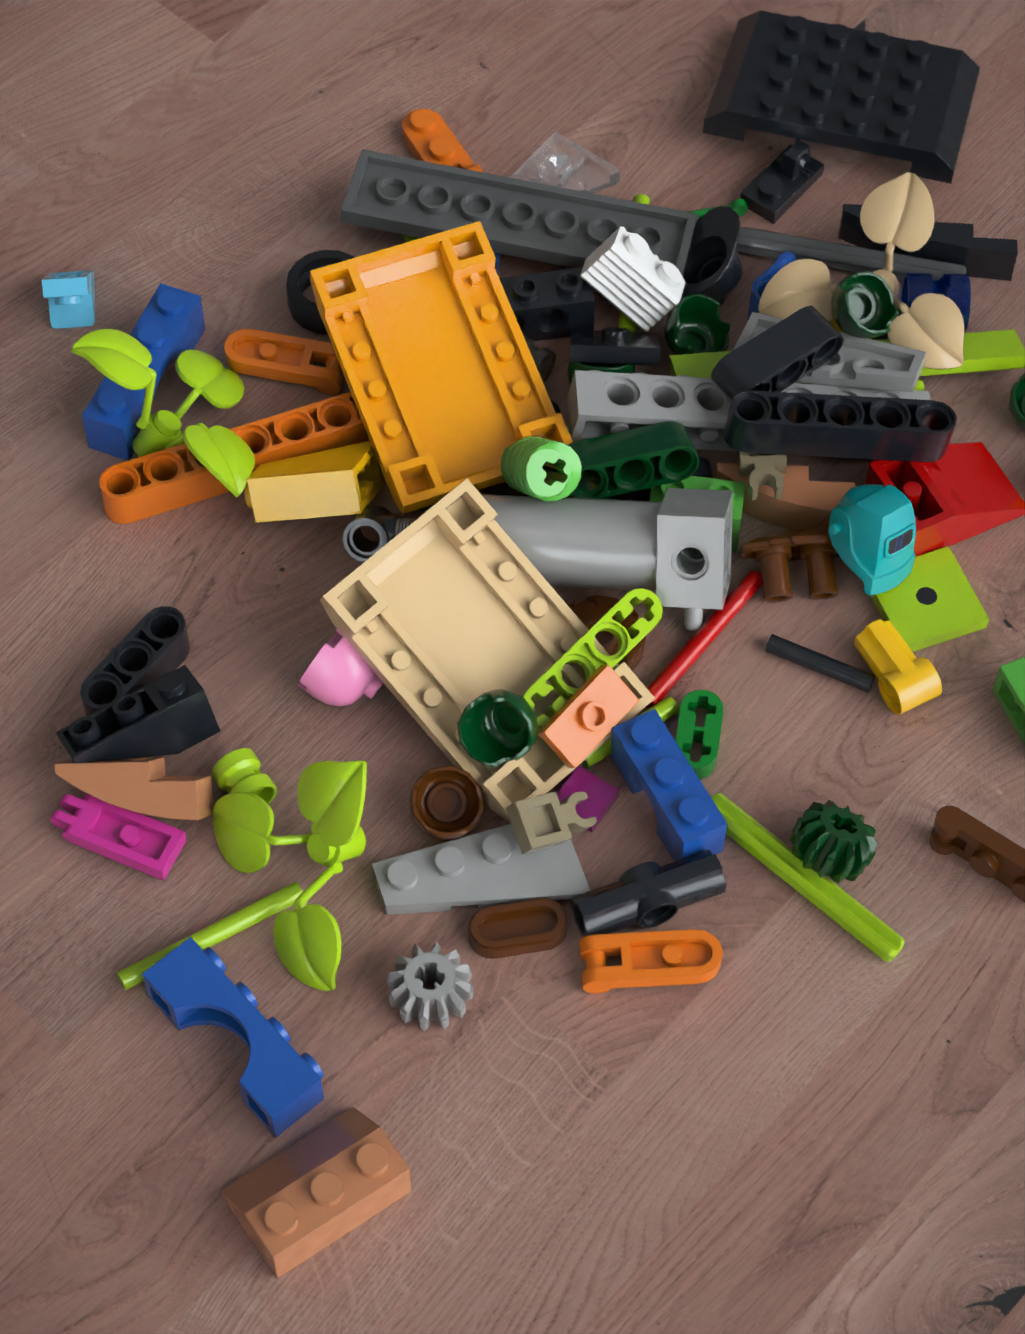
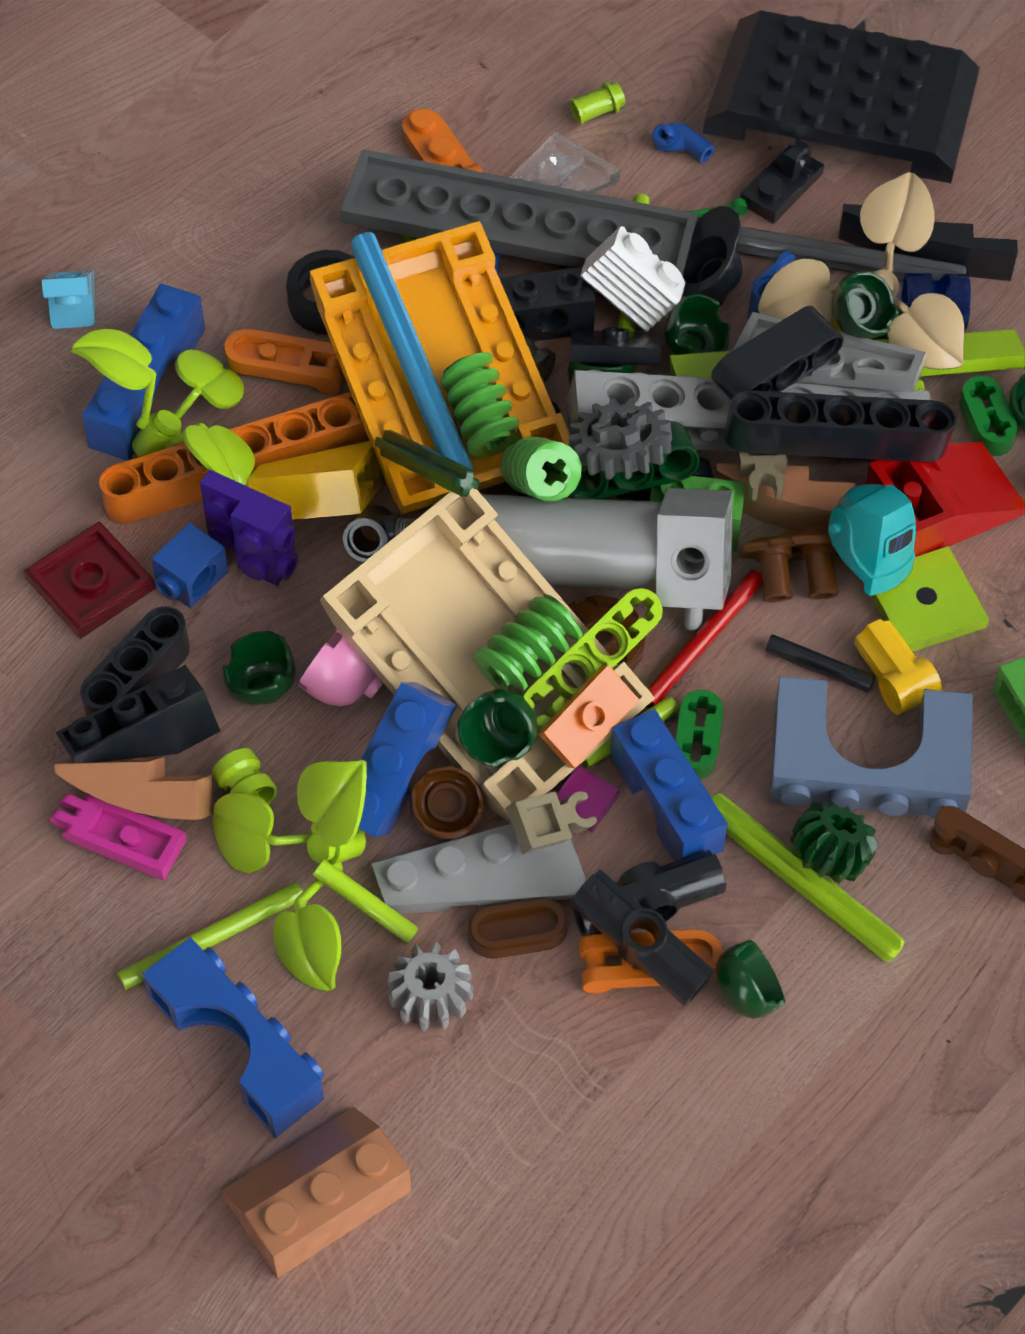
(90, 579): none -> dark red tile
(189, 565): none -> blue brick
(253, 525): none -> dark purple plate
(259, 668): none -> dark green hair
(365, 901): none -> lime piece
(399, 743): none -> blue arch
(408, 348): none -> dark azure axle
(427, 463): none -> dark green axle
(477, 405): none -> bright green piece
(525, 642): none -> bright green piece
(598, 102): none -> lime pin
(621, 438): none -> dark grey gear
(666, 960): none -> black piece
(681, 137): none -> blue arm
(748, 981): none -> dark green hair
(811, 770): none -> sand blue arch
(997, 412): none -> green beam

